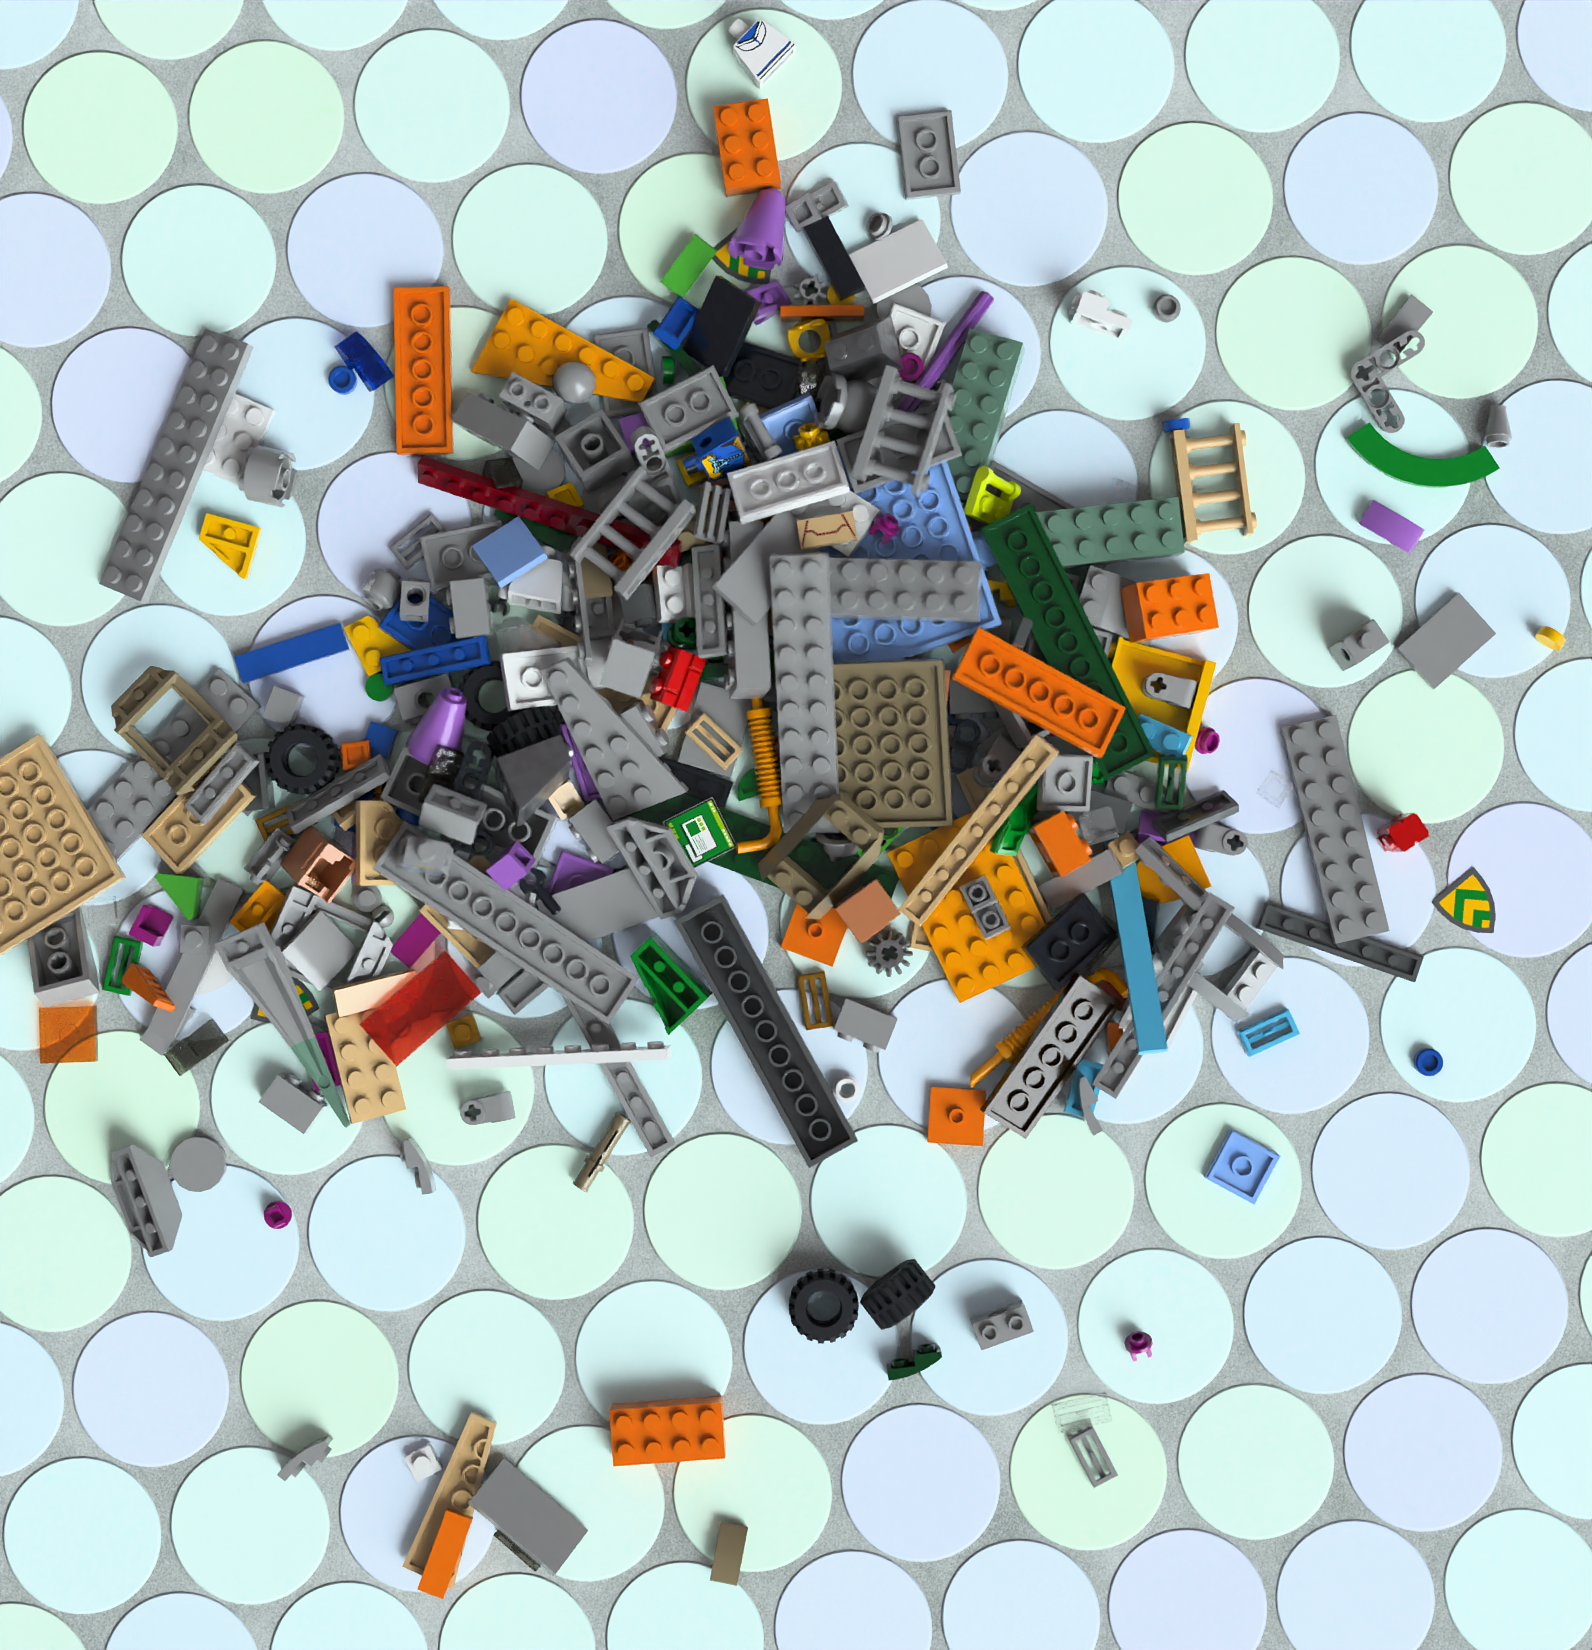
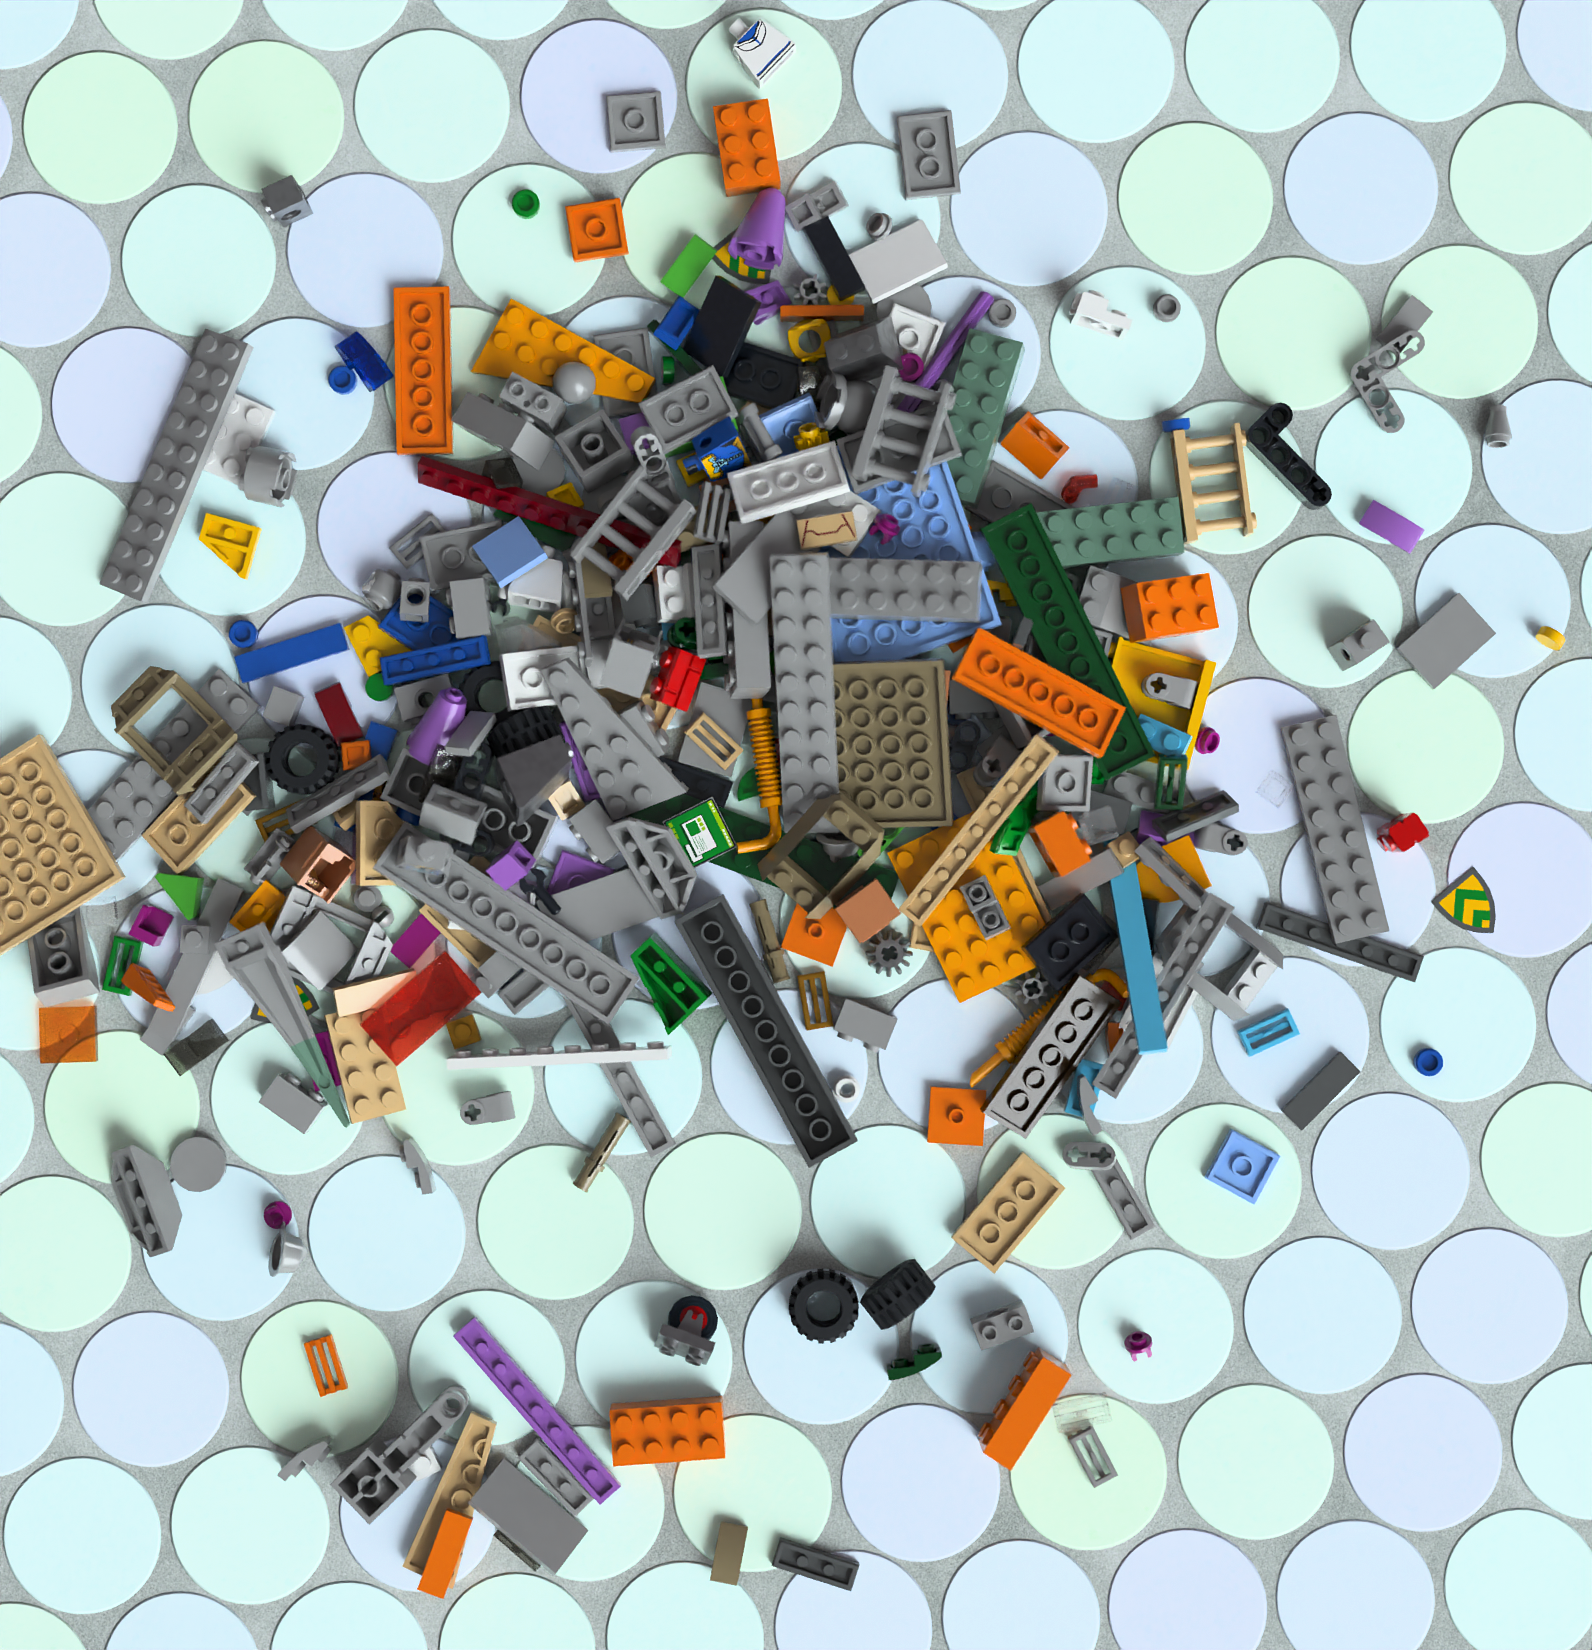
(243, 634): none -> blue tile
(285, 1253): none -> light grey piece
(286, 201): none -> flat silver brick
(323, 1391): none -> orange tile
(339, 713): none -> dark red slope
(382, 1470): none -> light grey brick
(470, 733): none -> light grey tile
(526, 204): none -> green tile
(537, 1410): none -> medium lavender plate
(555, 1476): none -> light grey tile
(563, 620): none -> tan plate
(597, 230): none -> orange plate
(635, 122): none -> light grey tile
(689, 1330): none -> flat silver plate
(769, 941): none -> dark tan pin
(815, 1564): none -> dark grey tile
(986, 506): neon yellow plate -> none
(1002, 313): none -> light grey tile
(1008, 1212): none -> tan plate
(1023, 1408): none -> orange brick
(1034, 445): none -> orange panel
(1038, 984): none -> light grey gear
(1075, 486): none -> clear red arm
(1089, 1162): none -> light grey beam
(1123, 1200): none -> light grey tile
(1291, 461): none -> black beam
(1320, 1090): none -> dark grey tile
(1419, 470): green tile -> none

